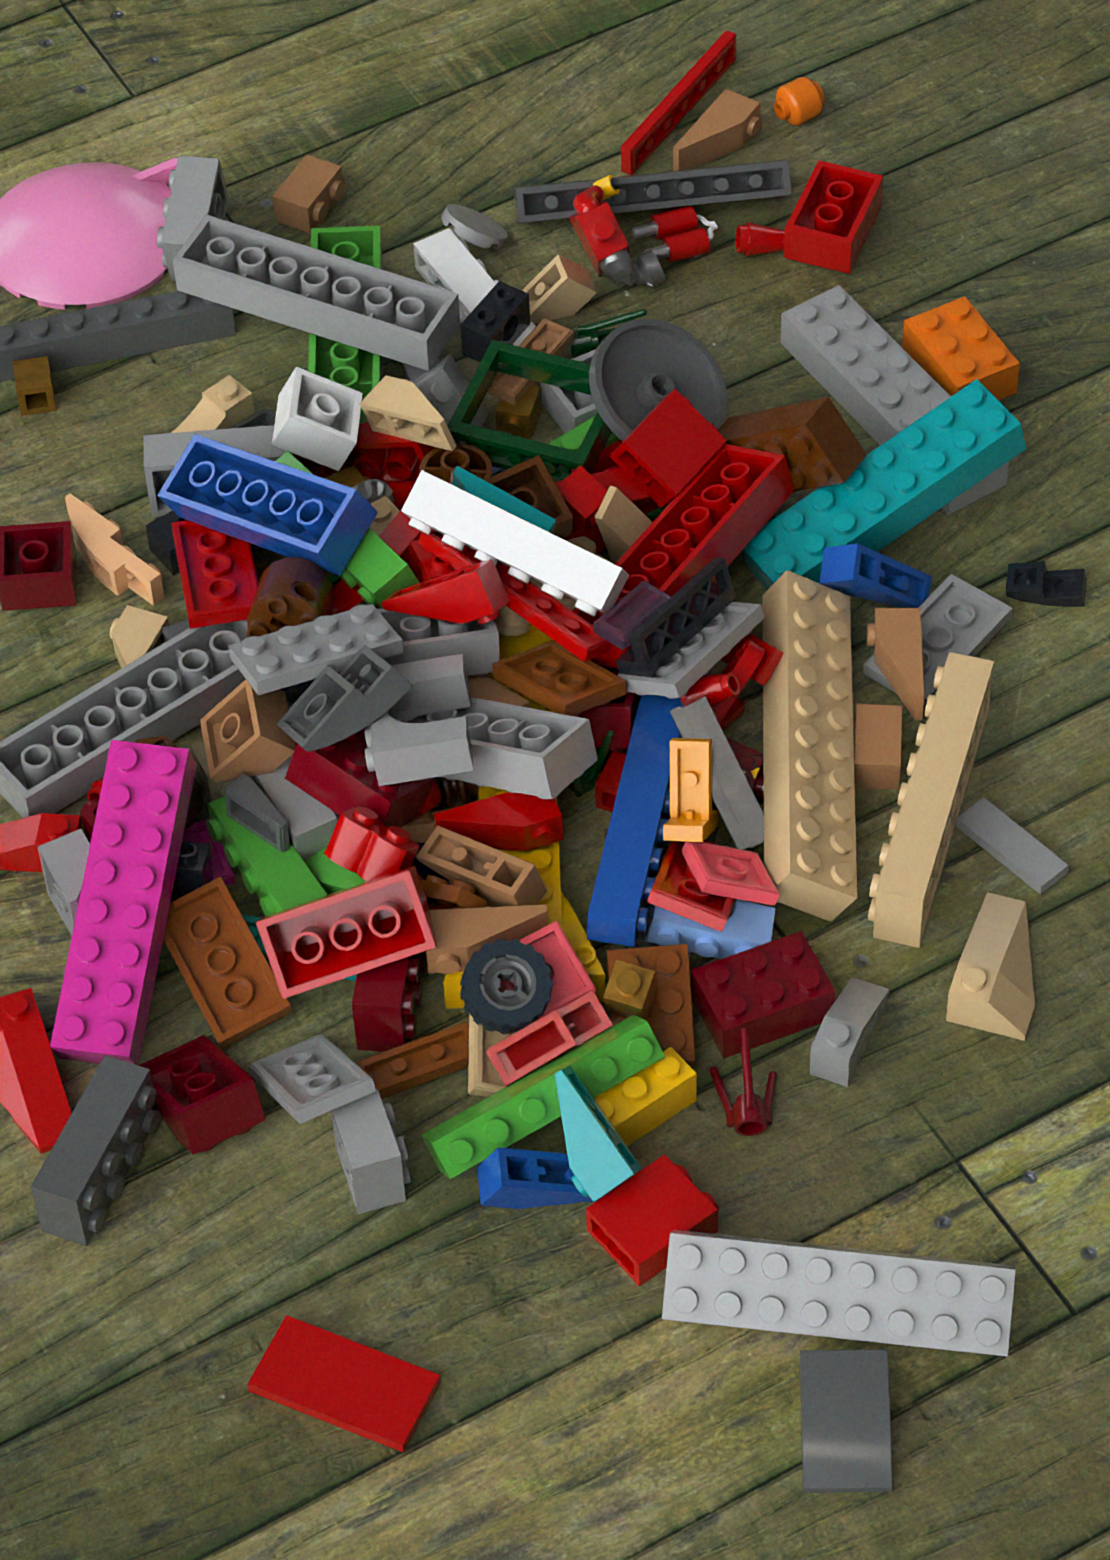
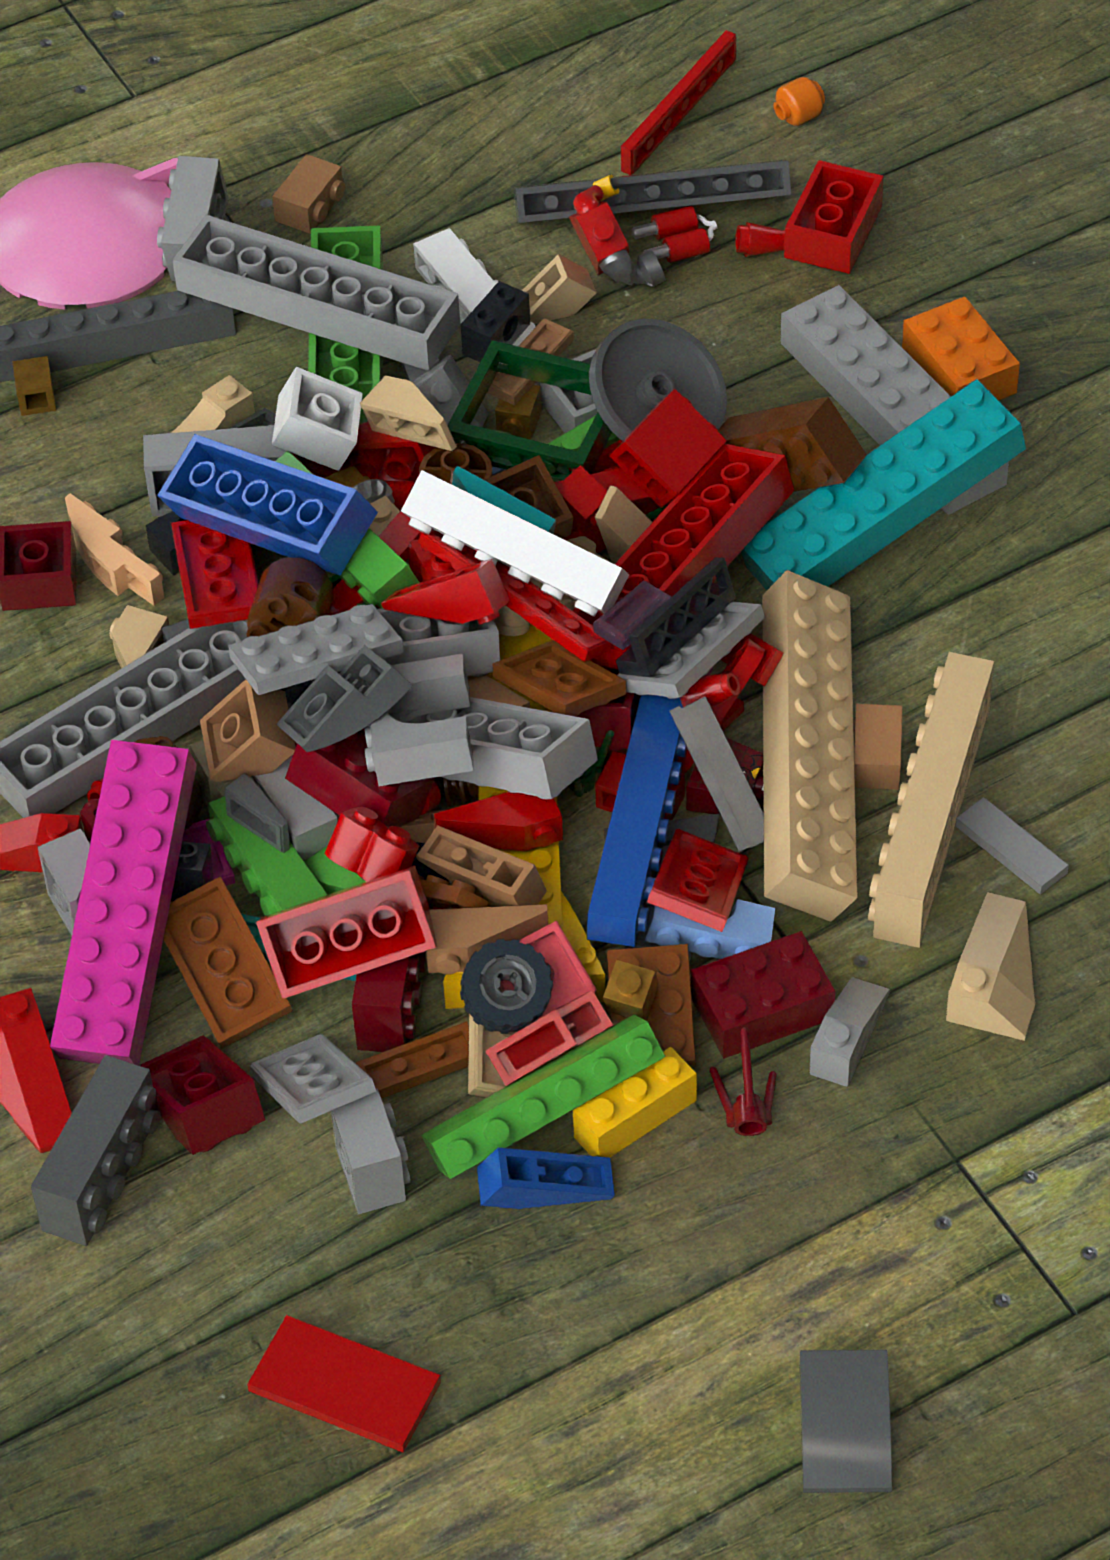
(474, 226): light grey tile -> none
(587, 336): dark green plant -> none
(592, 1144): slope -> none
(641, 1212): red brick -> none
(690, 791): light orange bracket -> none
(719, 131): medium nougat slope -> none
(730, 872): coral tile -> none
(839, 1292): light grey brick -> none
(873, 576): blue slope -> none
(898, 653): medium nougat slope -> none
(952, 620): light grey plate -> none
(1036, 585): black slope -> none

